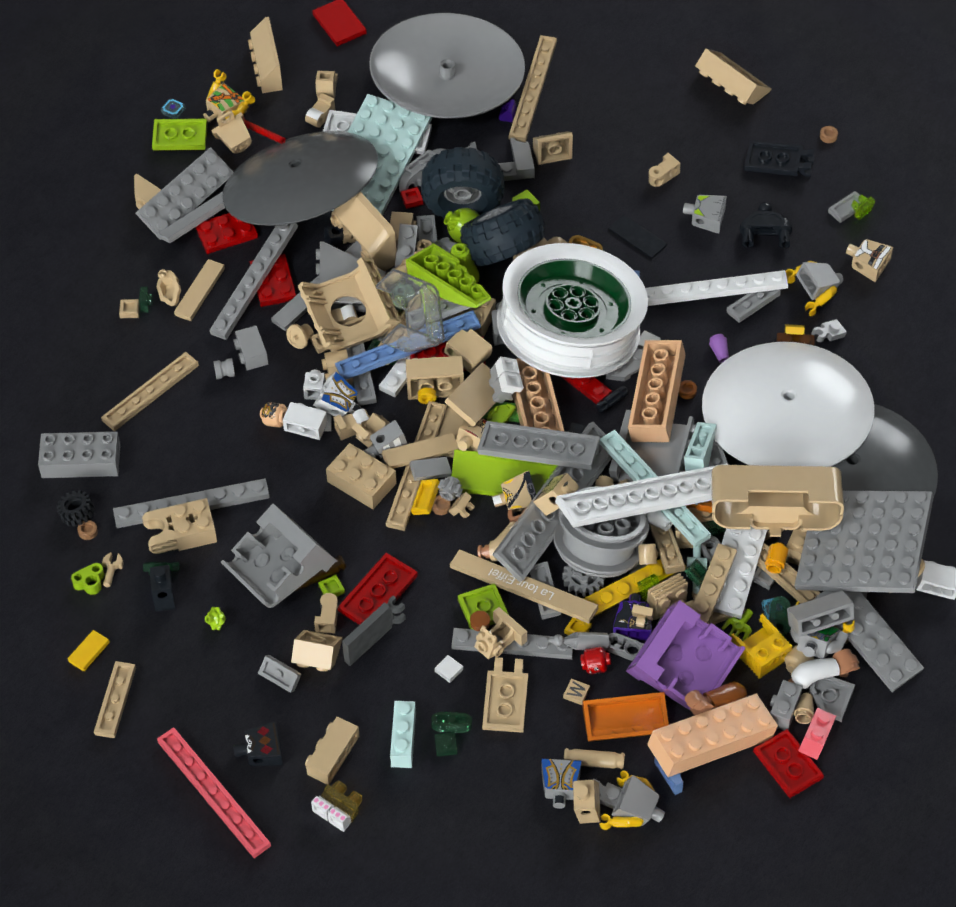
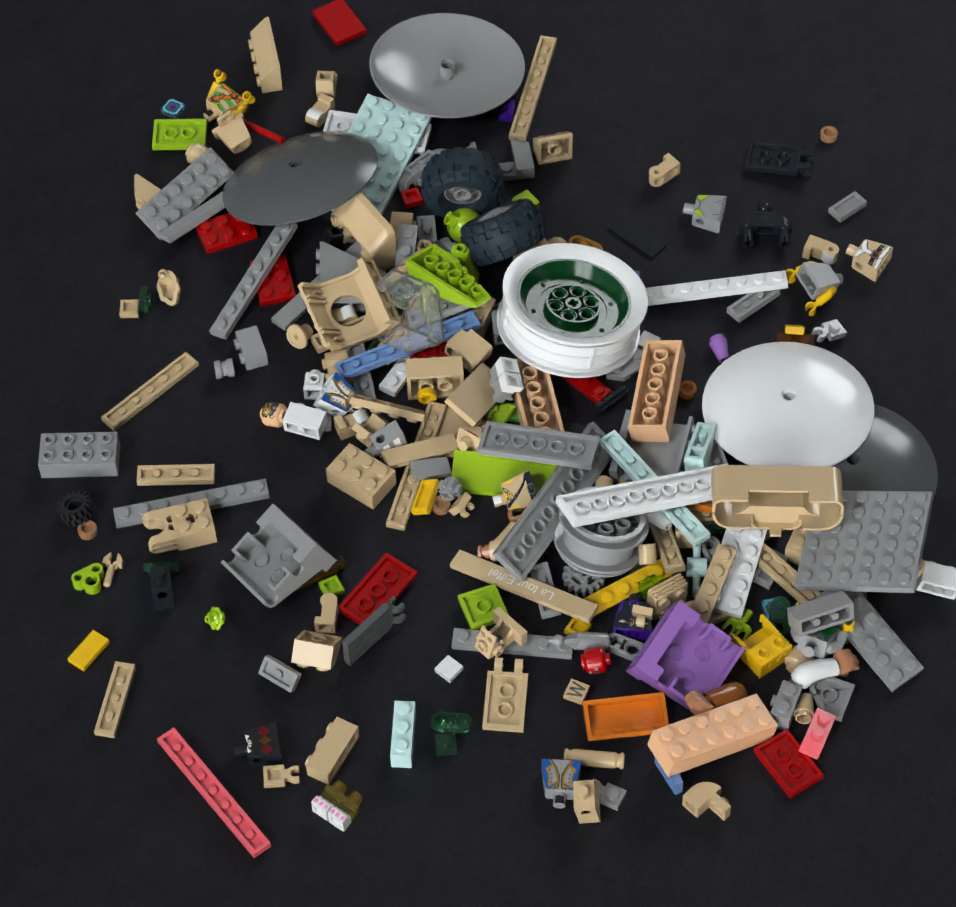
(175, 474): none -> tan plate
(195, 151): none -> tan head
(199, 290): tan tile -> none
(276, 775): none -> tan plate
(394, 410): none -> tan plate
(479, 619): dark orange tile -> none
(557, 486): tan torso -> none
(634, 805): light grey torso -> none
(696, 572): clear green plate -> none
(705, 796): none -> tan brick
(731, 77): tan slope -> none
(776, 557): light orange brick -> none
(820, 249): none -> tan leg
(863, 207): clear neon green tile -> none

